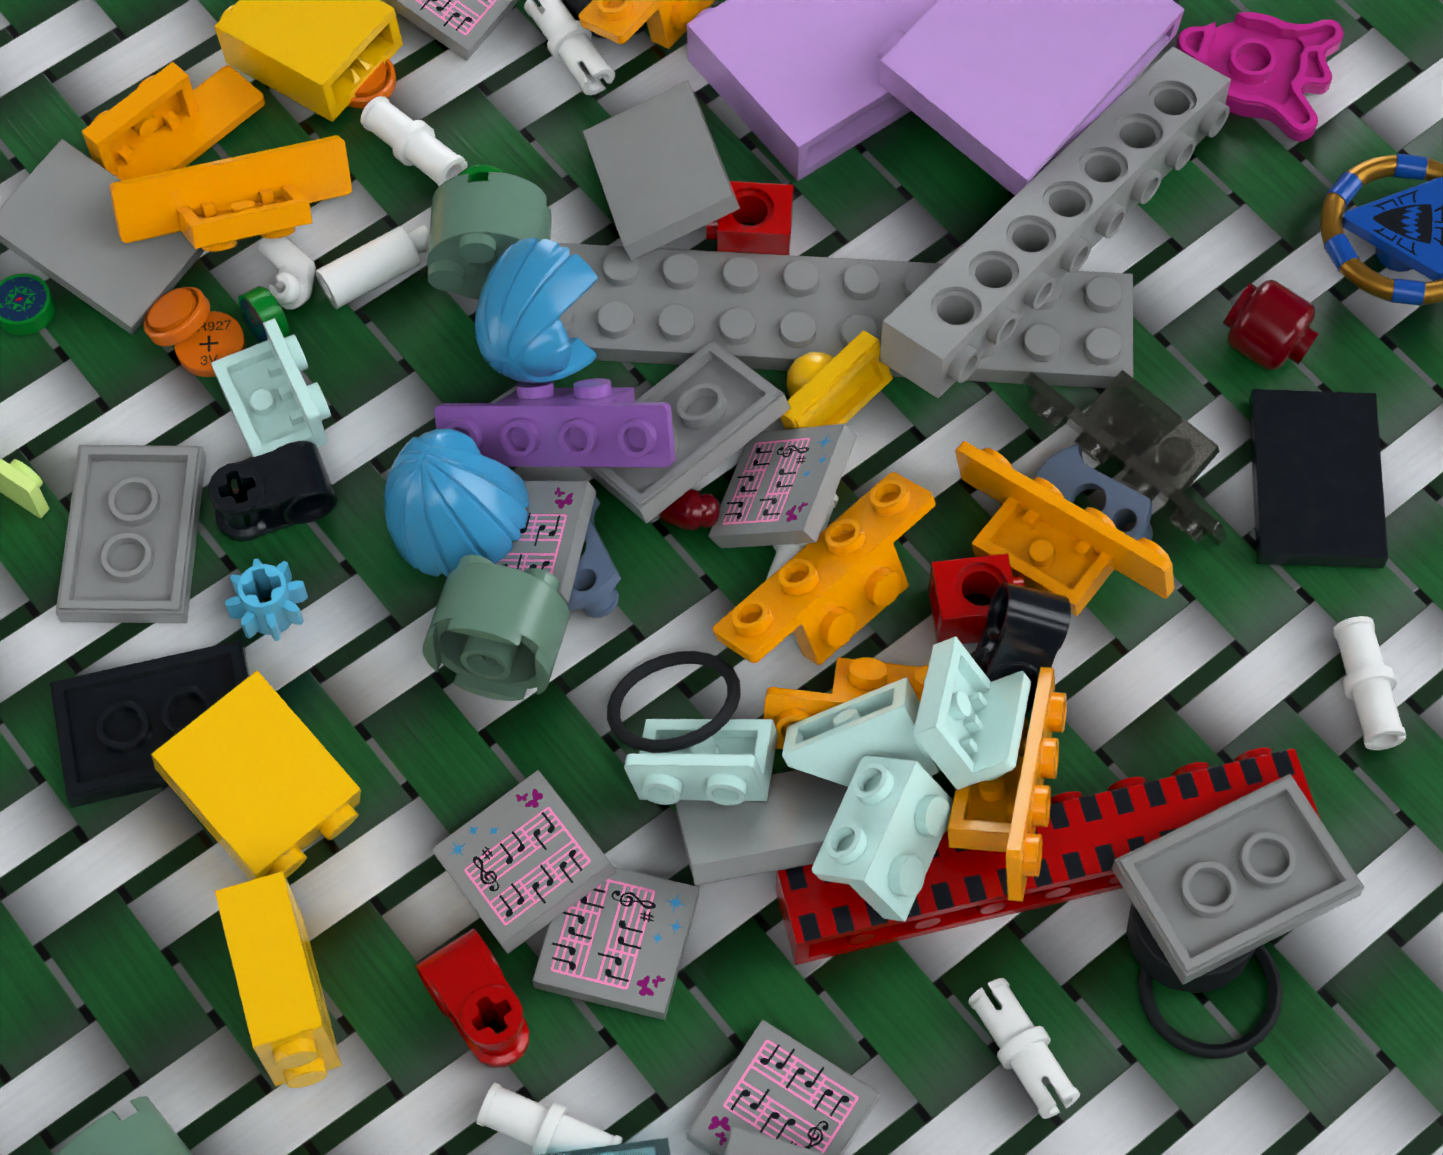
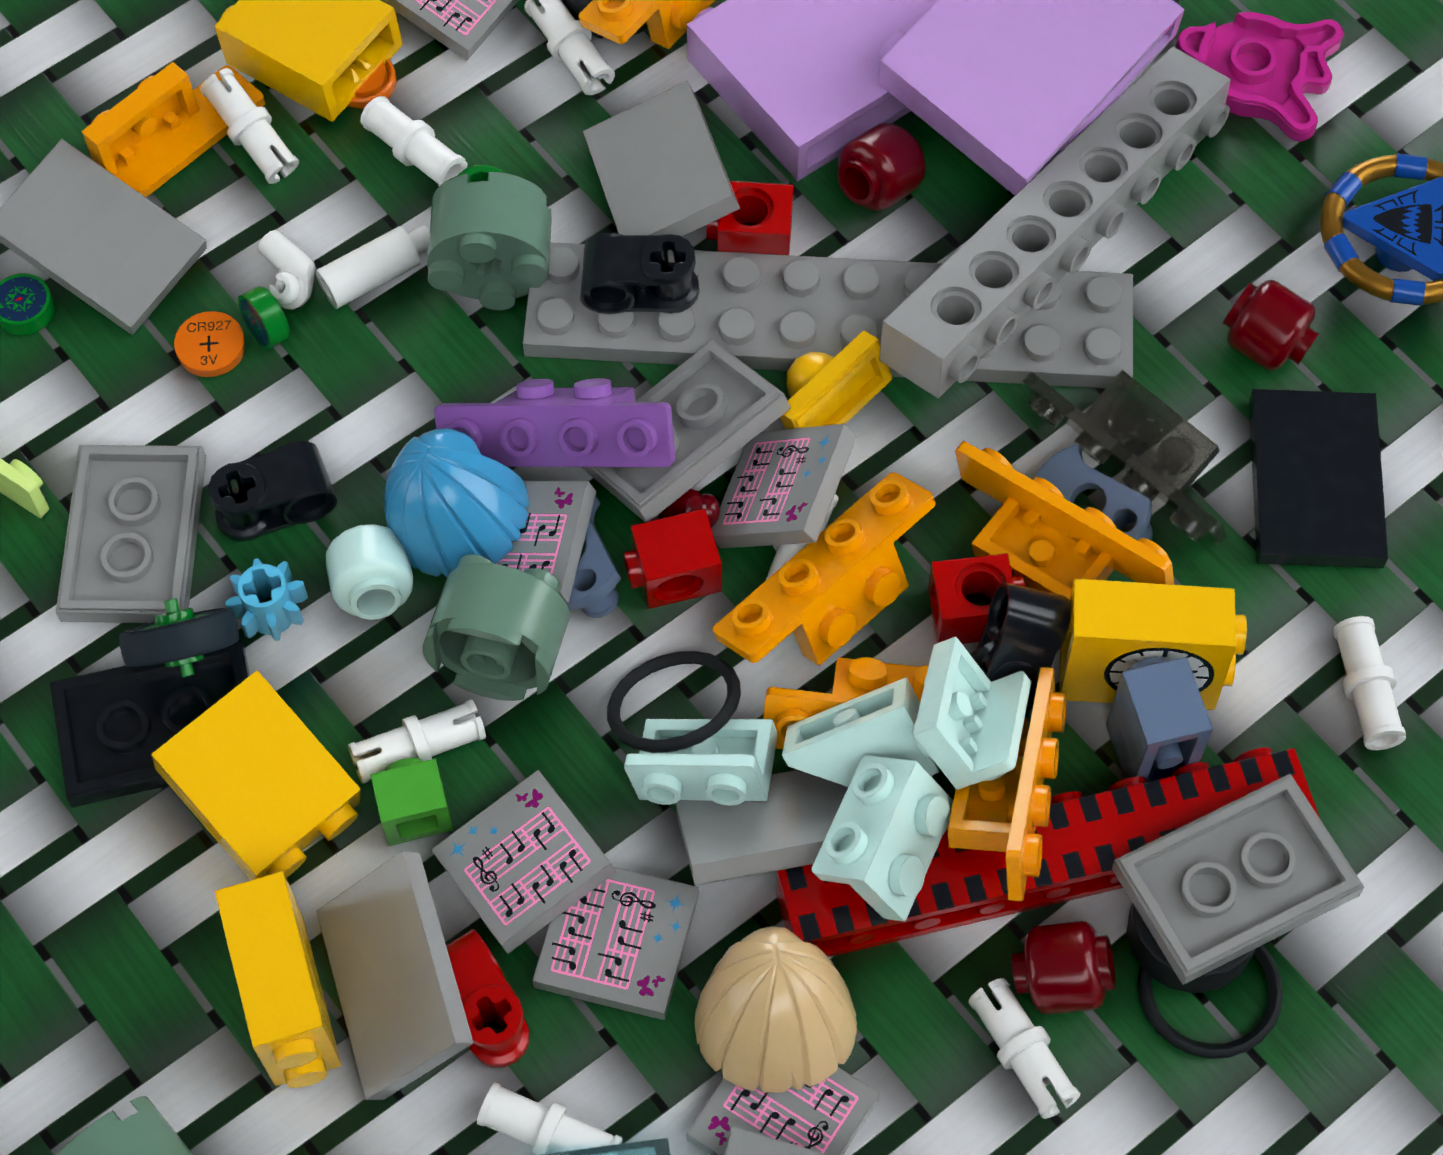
(176, 316): orange piece -> none
(178, 637): none -> black wheel
(233, 196): light orange bracket -> none
(249, 125): none -> white pin
(271, 395): light aqua bracket -> none
(368, 571): none -> light aqua head
(394, 976): none -> light grey tile
(411, 800): none -> bright green plate
(418, 739): none -> white pin
(522, 310): dark azure hair -> none
(633, 273): none -> black piece
(674, 559): none -> red brick
(775, 1014): none -> tan hair
(881, 167): none -> dark red head
(1065, 968): none -> dark red head
(1133, 621): none -> yellow brick
(1158, 719): none -> sand blue brick

